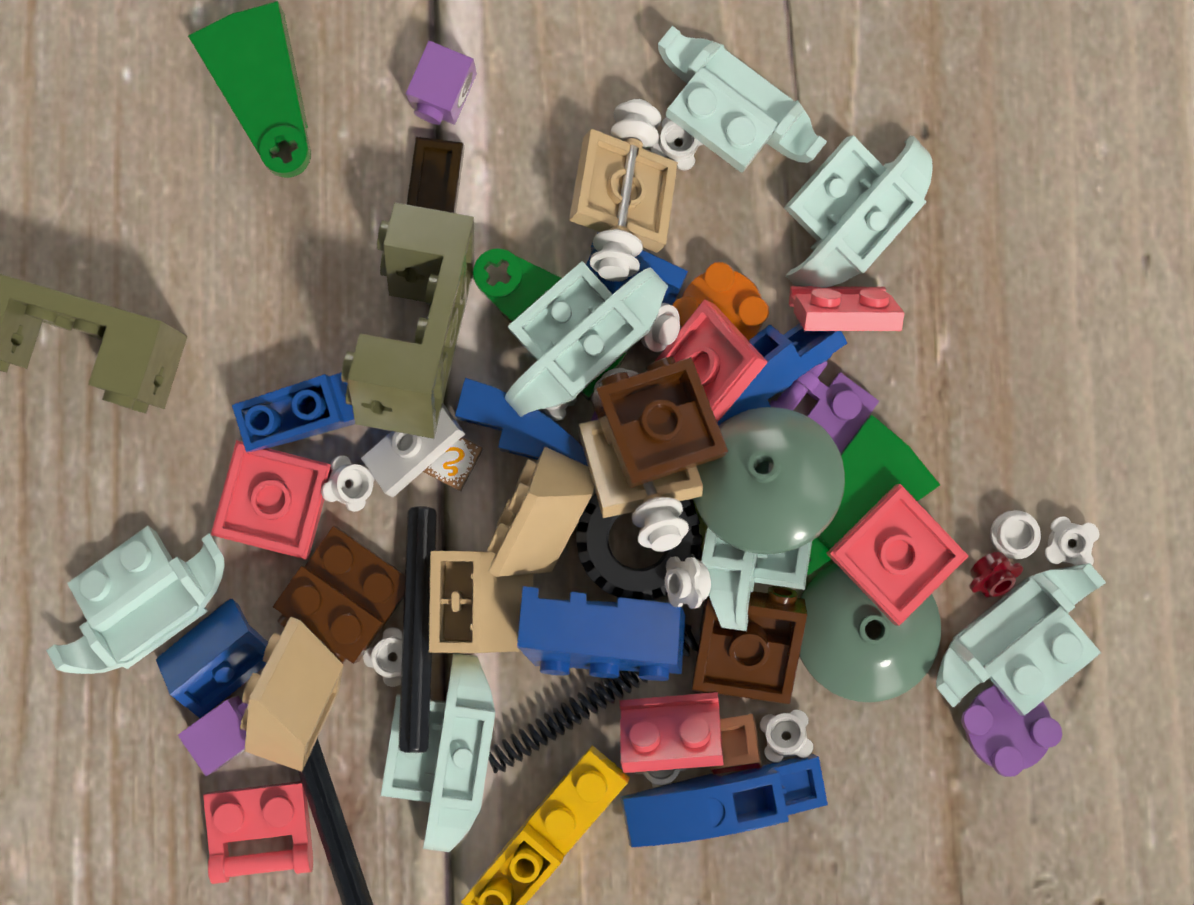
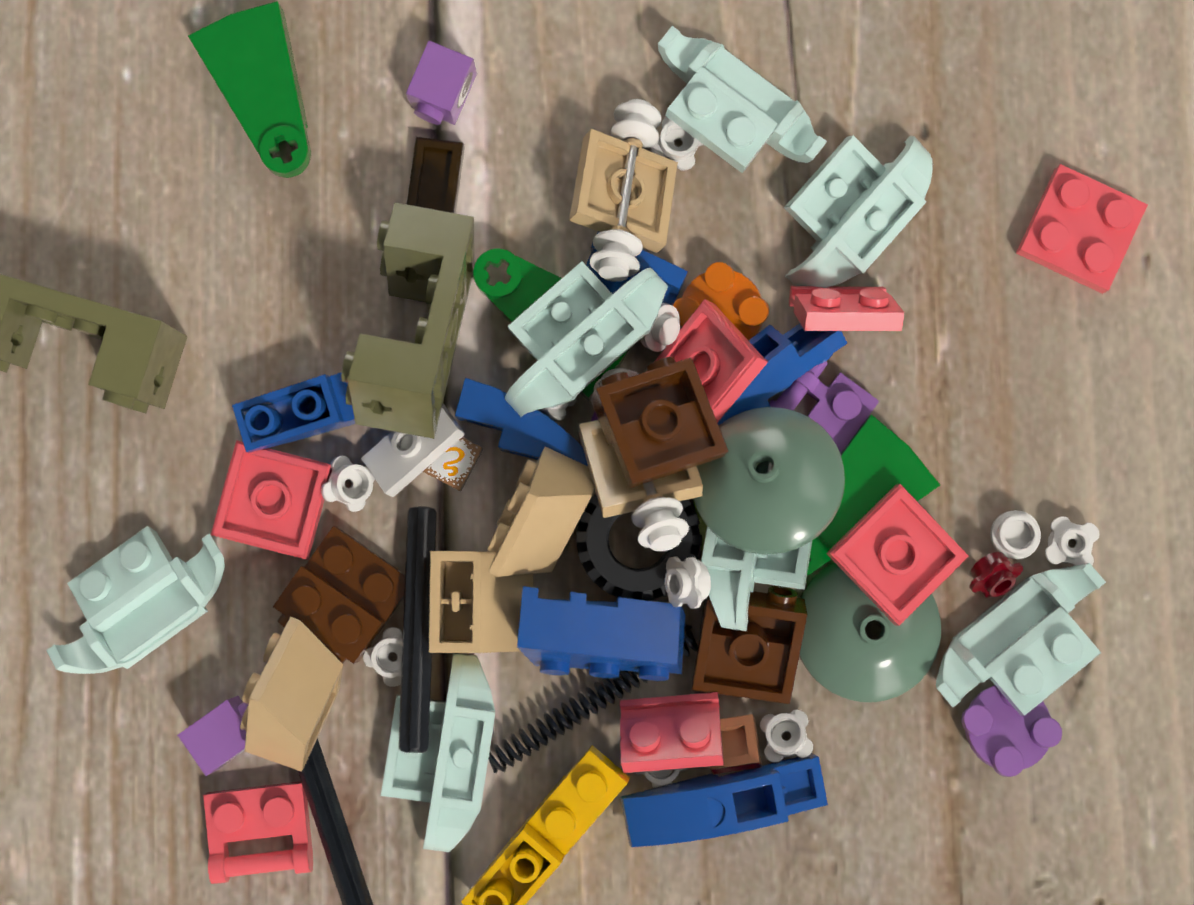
(212, 659): blue panel -> none
(1081, 229): none -> coral plate

